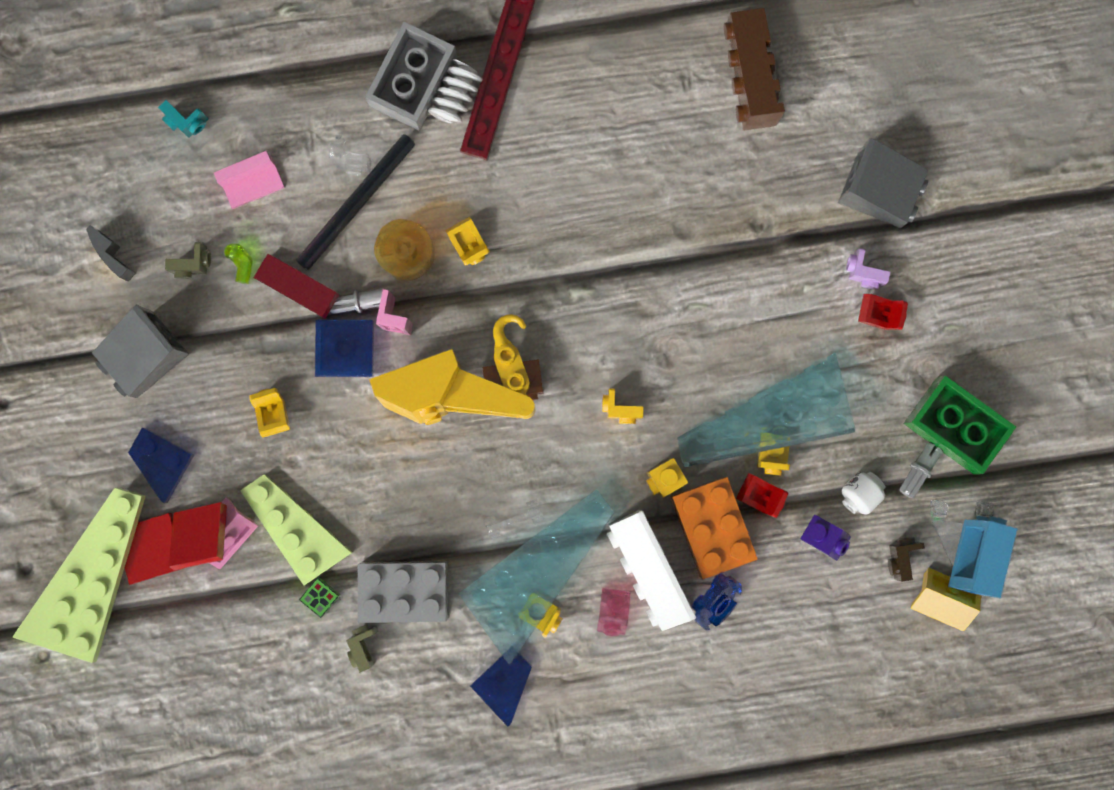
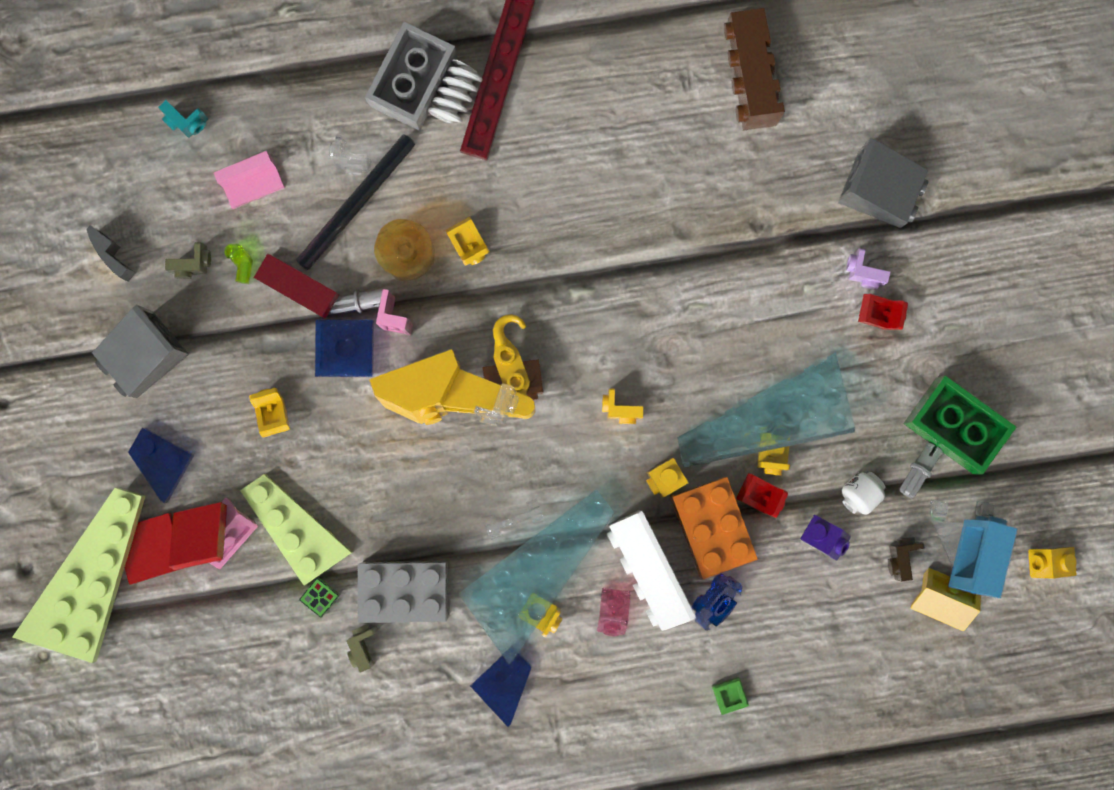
(505, 403): none -> clear bracket
(730, 696): none -> bright green tile
(1052, 562): none -> yellow bracket

